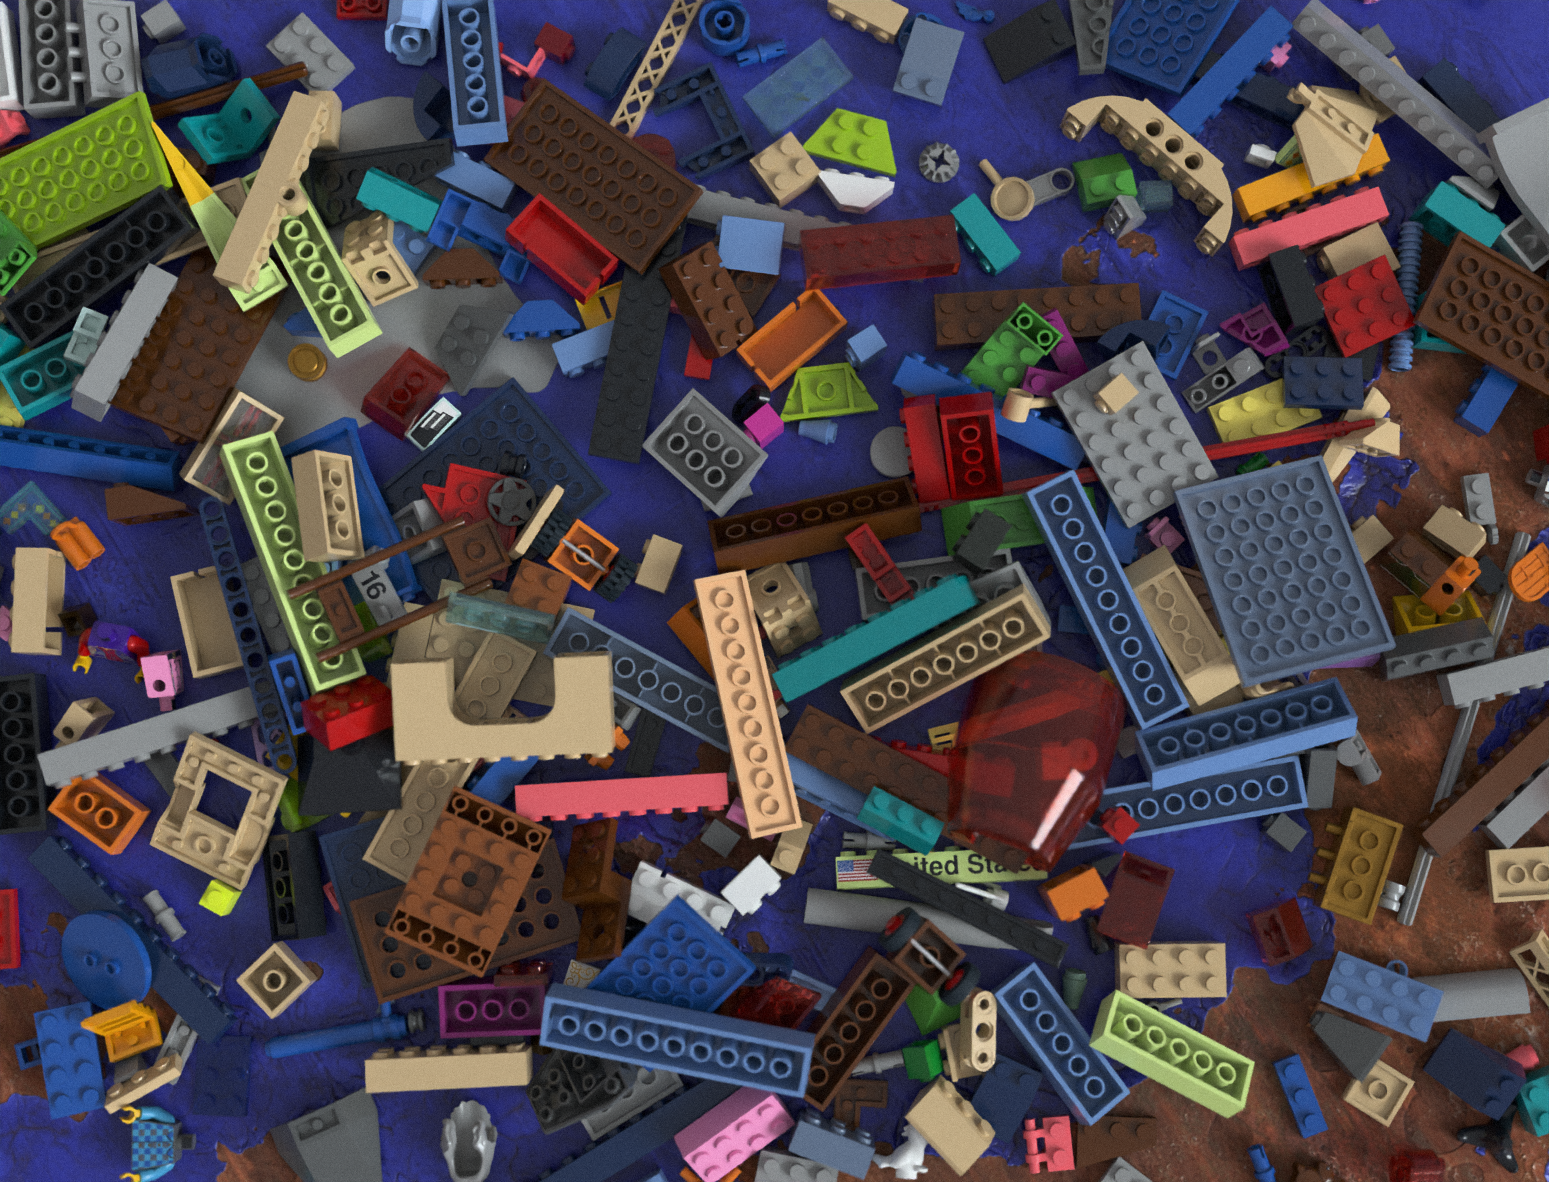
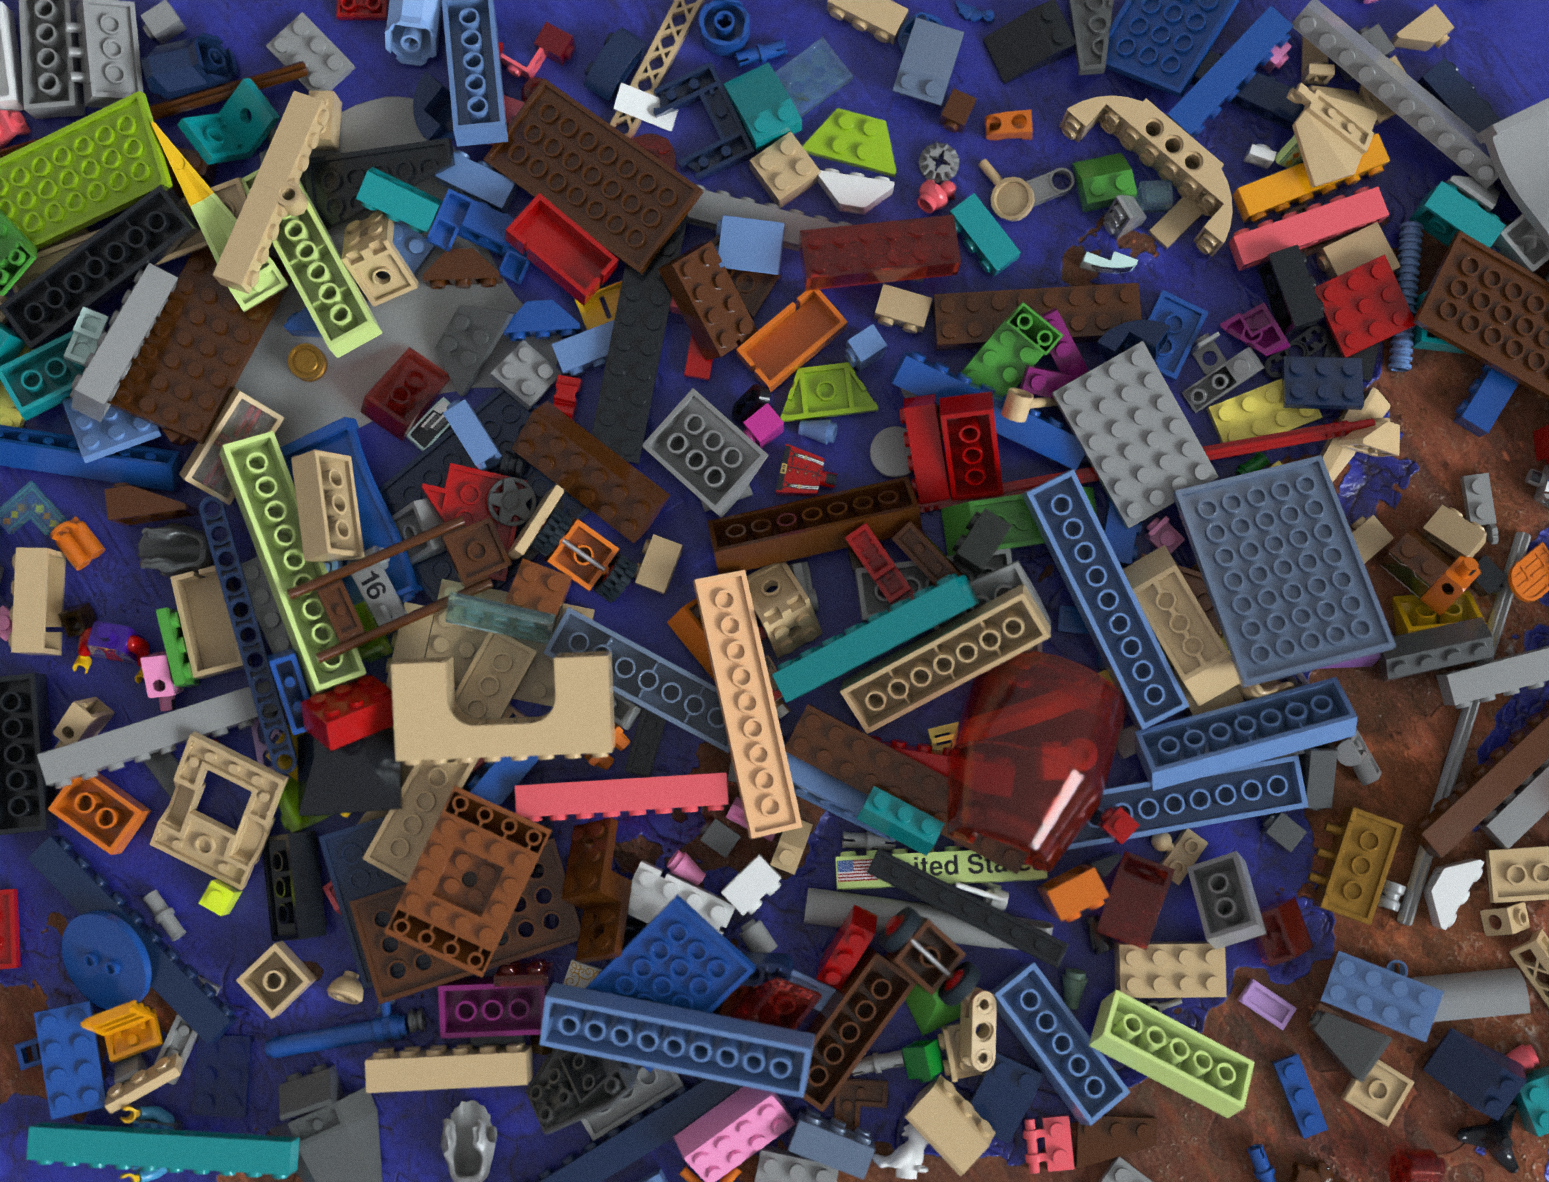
(111, 435): none -> medium blue plate
(163, 1149): none -> teal brick
(174, 549): none -> dark grey hair
(176, 648): none -> bright green plate
(309, 1091): none -> dark grey slope
(346, 988): none -> tan brick
(473, 435): none -> medium blue brick
(525, 375): none -> light grey plate
(565, 395): none -> red leg
(590, 471): none -> reddish brown brick
(642, 105): none -> white sticker
(685, 868): none -> bright pink cone
(757, 937): none -> light grey brick
(763, 106): none -> teal slope
(802, 473): none -> red torso
(847, 947): none -> red brick
(902, 309): none -> tan brick
(924, 553): none -> reddish brown plate
(935, 197): none -> coral animal
(957, 111): none -> reddish brown brick
(1009, 125): none -> orange leg
(1114, 394): tan brick -> none
(1116, 264): none -> light aqua slope
(1175, 222): none -> tan tile
(1180, 853): none -> tan plate
(1226, 900): none -> light grey brick
(1266, 1004): none -> lavender tile
(1315, 65): none -> tan bracket
(1425, 31): none -> tan slope
(1449, 888): none -> white slope
(1513, 919): none -> tan bracket

